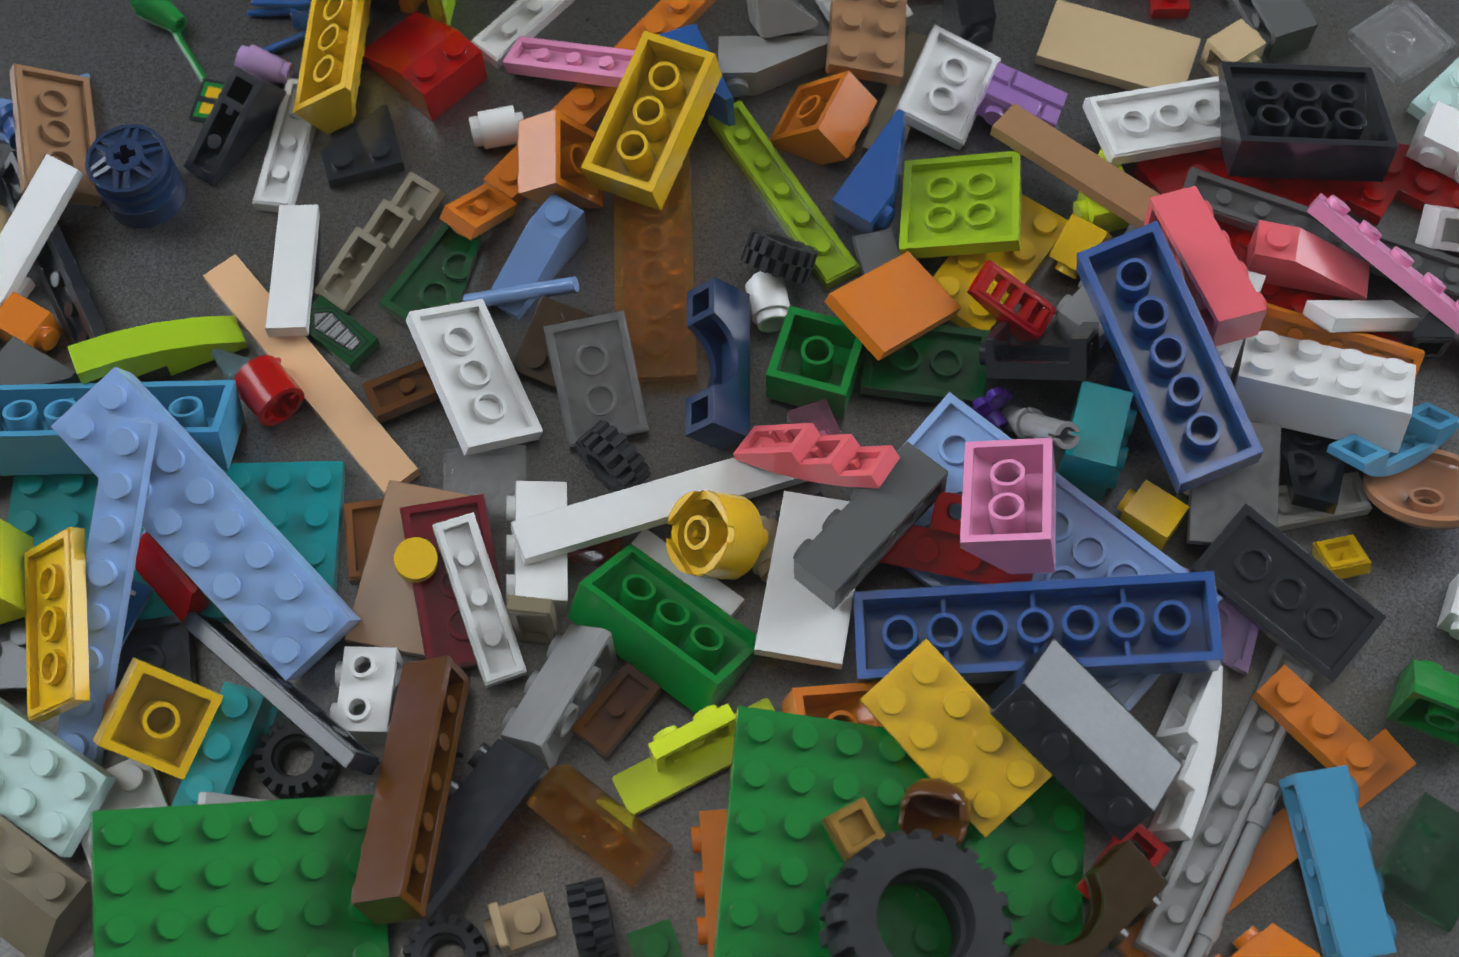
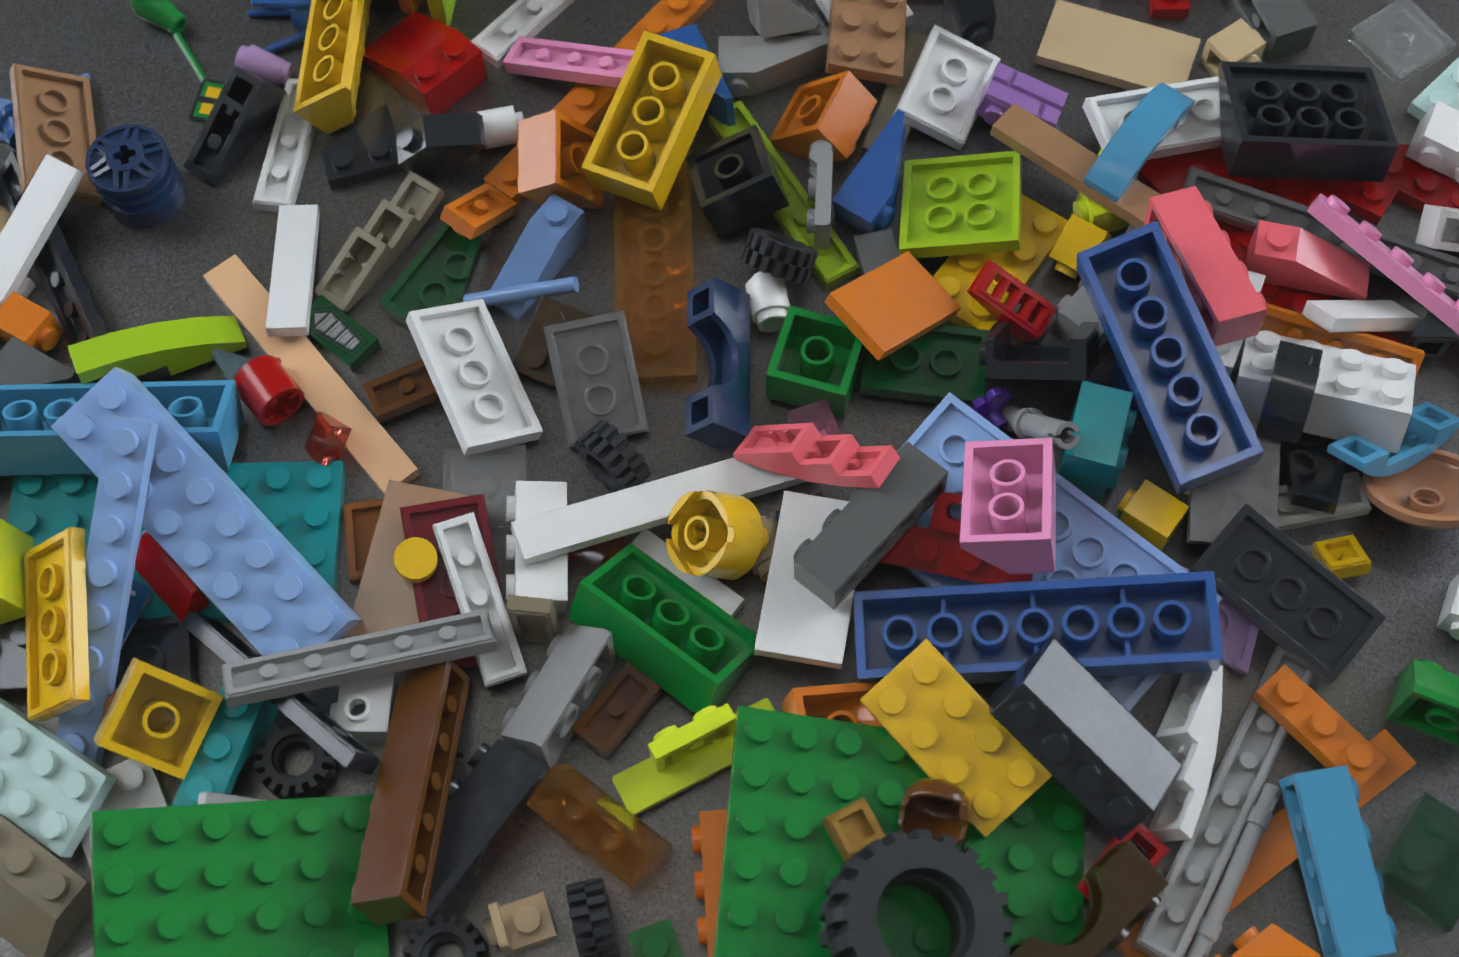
(327, 439): none -> clear red slope
(357, 658): none -> light grey tile
(439, 142): none -> black slope
(736, 181): none -> black slope
(821, 192): none -> light grey hinge
(1137, 140): none -> dark azure slope
(1290, 392): none -> black brick

